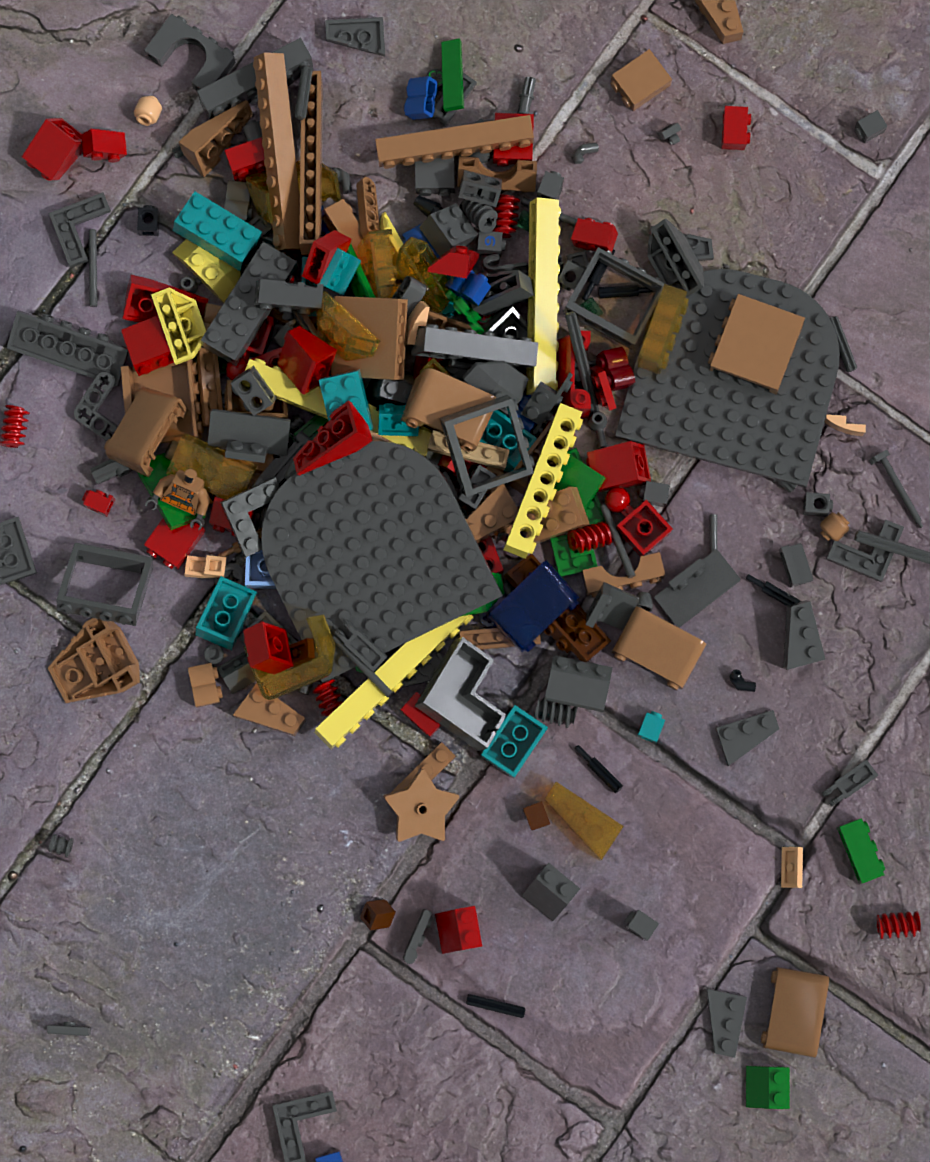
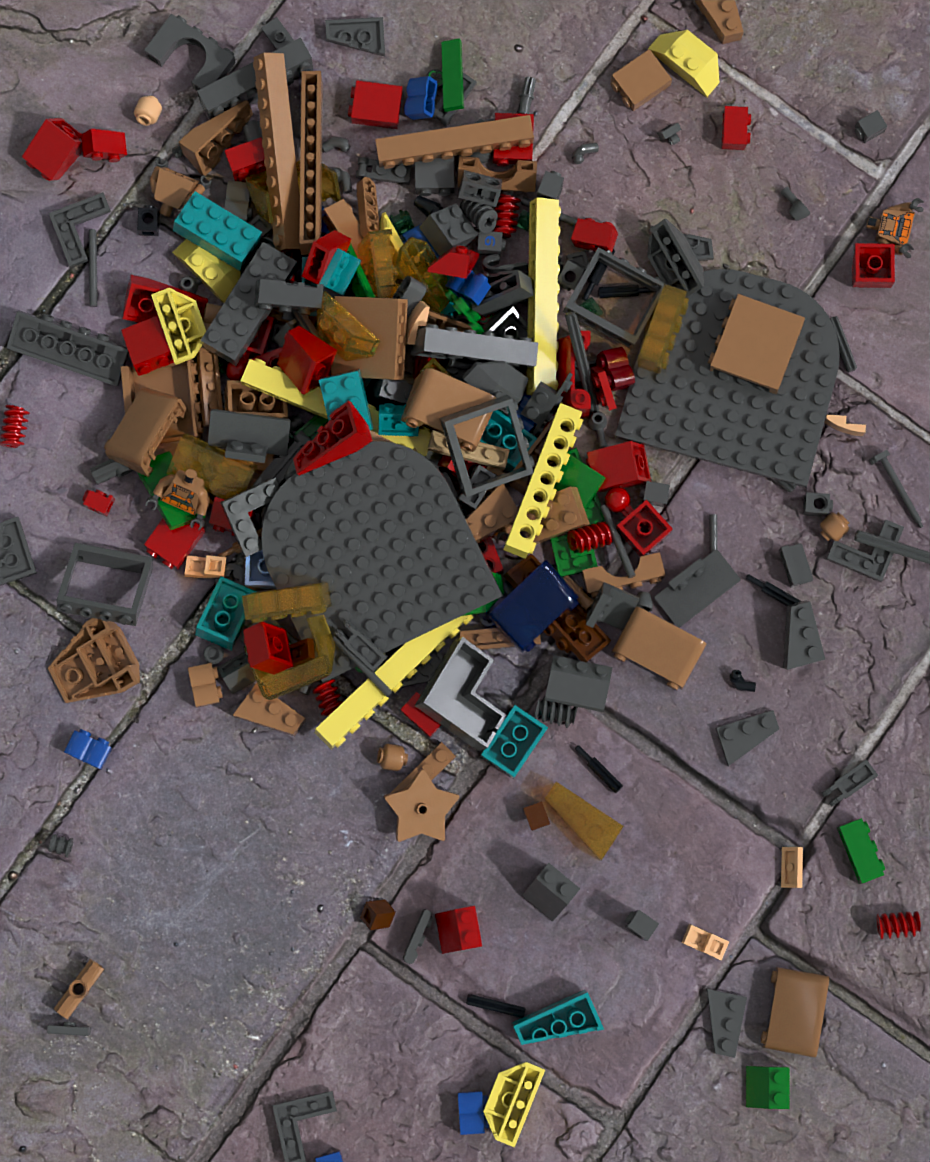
(70, 999): none -> medium nougat piece
(86, 403): dark grey beam -> none
(87, 749): none -> blue brick
(169, 453): dark grey tile -> none
(173, 187): none -> medium nougat torso
(258, 389): dark grey brick -> none
(277, 33): none -> dark grey plate
(286, 601): none -> clear yellow brick
(303, 93): dark grey axle -> none
(336, 142): none -> dark grey arm
(375, 104): none -> red brick
(392, 757): none -> medium nougat head
(398, 174): none -> dark grey plate
(402, 222): none -> clear green tile
(471, 1112): none -> blue brick
(511, 1101): none -> light yellow wedge
(564, 1018): none -> teal wedge
(584, 600): none -> medium nougat axle
(651, 727): teal brick -> none
(689, 59): none -> light yellow wedge
(705, 942): none -> light nougat slope
(798, 209): none -> dark grey bar
(873, 265): none -> red slope
(896, 226): none -> torso

